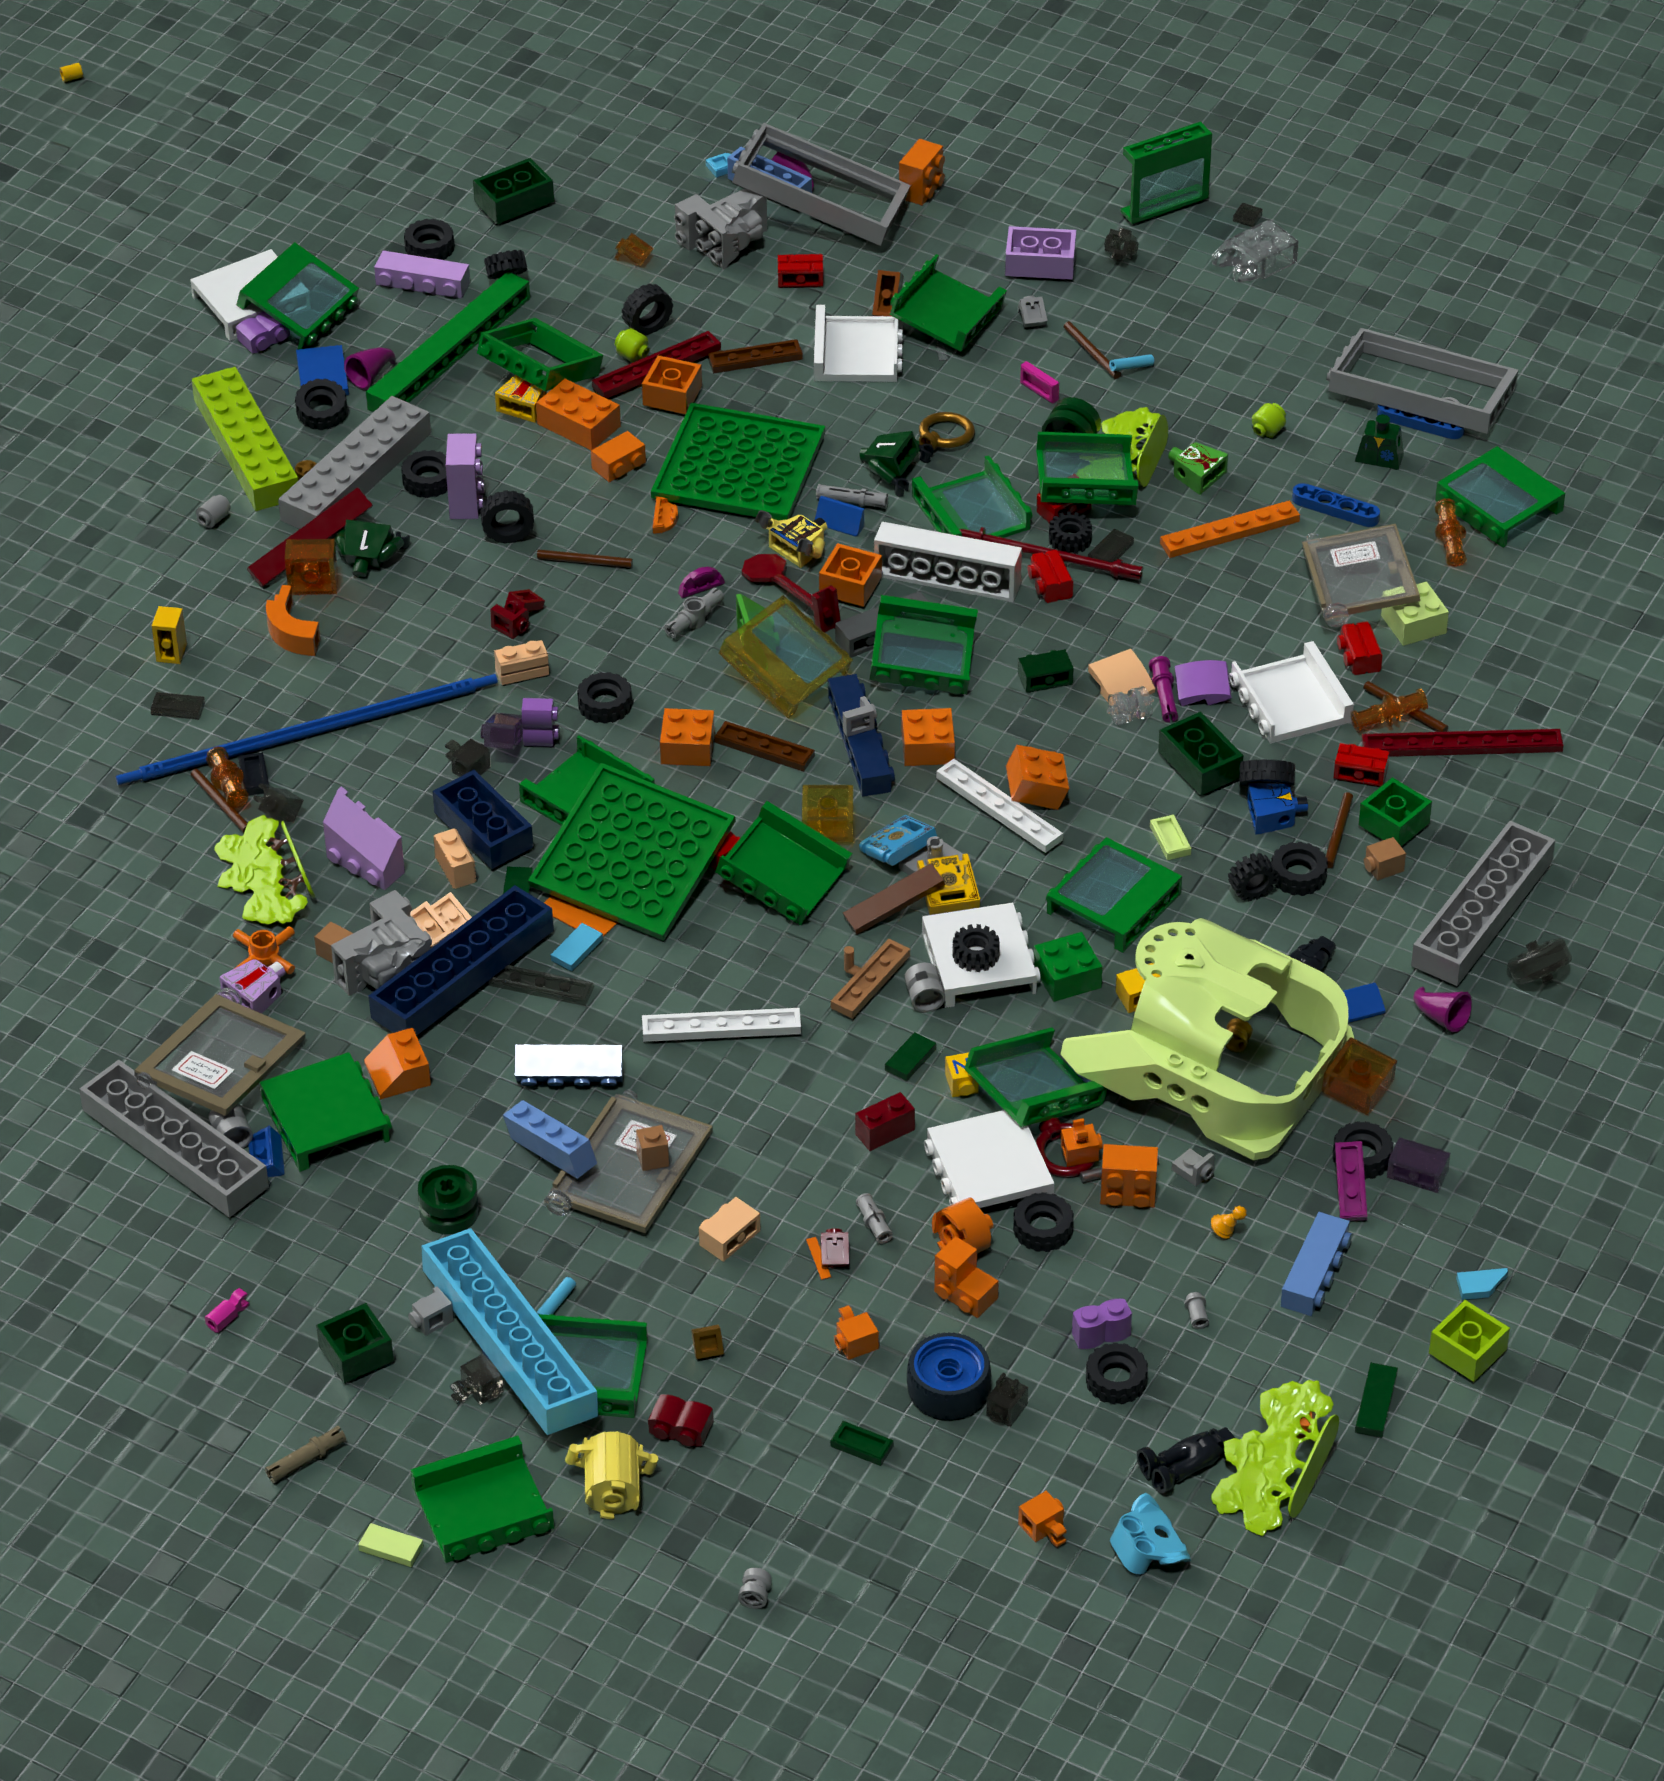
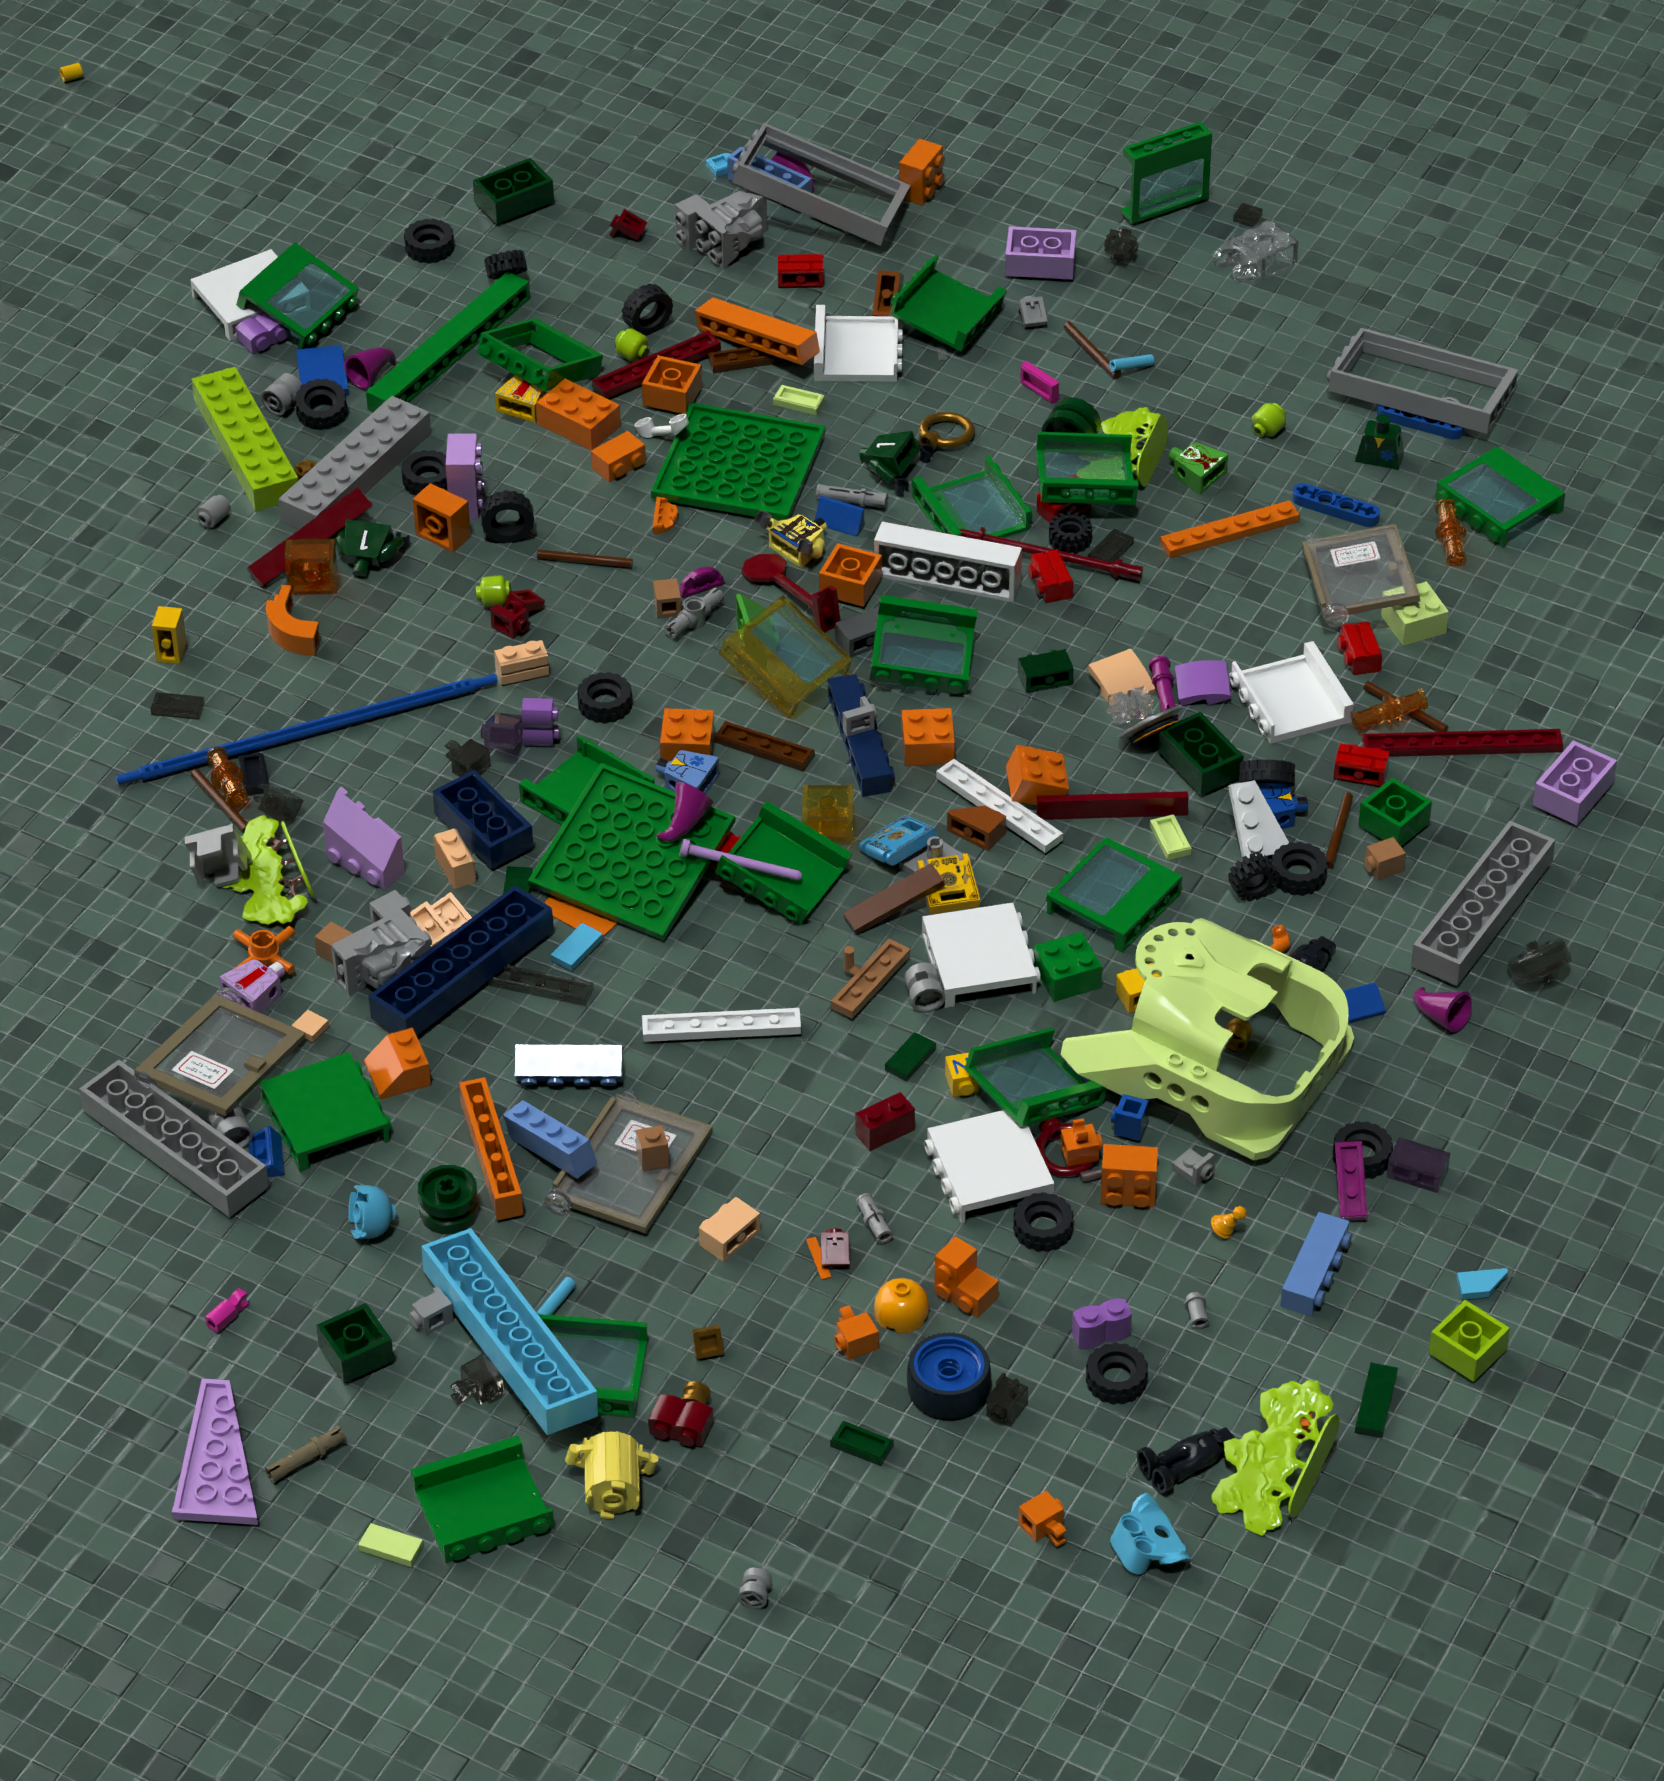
(214, 1468): none -> lavender wing
(218, 852): none -> light grey panel
(281, 394): none -> light grey wheel
(311, 1024): none -> light nougat tile
(370, 1211): none -> medium azure cylinder
(422, 274): lavender brick -> none
(441, 517): none -> orange brick
(491, 1148): none -> orange brick
(493, 591): none -> lime head
(628, 224): none -> dark red bracket
(634, 249): clear orange bracket -> none
(647, 429): none -> white bar
(667, 597): none -> medium nougat brick
(687, 848): none -> lavender bar
(689, 810): none -> magenta hat
(690, 768): none -> medium blue torso
(696, 1392): none -> pearl gold wheel
(757, 331): none -> orange brick
(799, 400): none -> yellowish green tile
(901, 1305): none -> light orange cylinder
(965, 1222): orange brick -> none
(976, 958): black tyre -> none
(977, 825): none -> dark orange slope
(1112, 805): none -> dark red tile
(1130, 1117): none -> blue brick
(1151, 725): none -> piece
(1255, 821): none -> white wing
(1280, 939): none -> orange arm
(1359, 1076): clear orange brick -> none
(1574, 782): none -> lavender brick

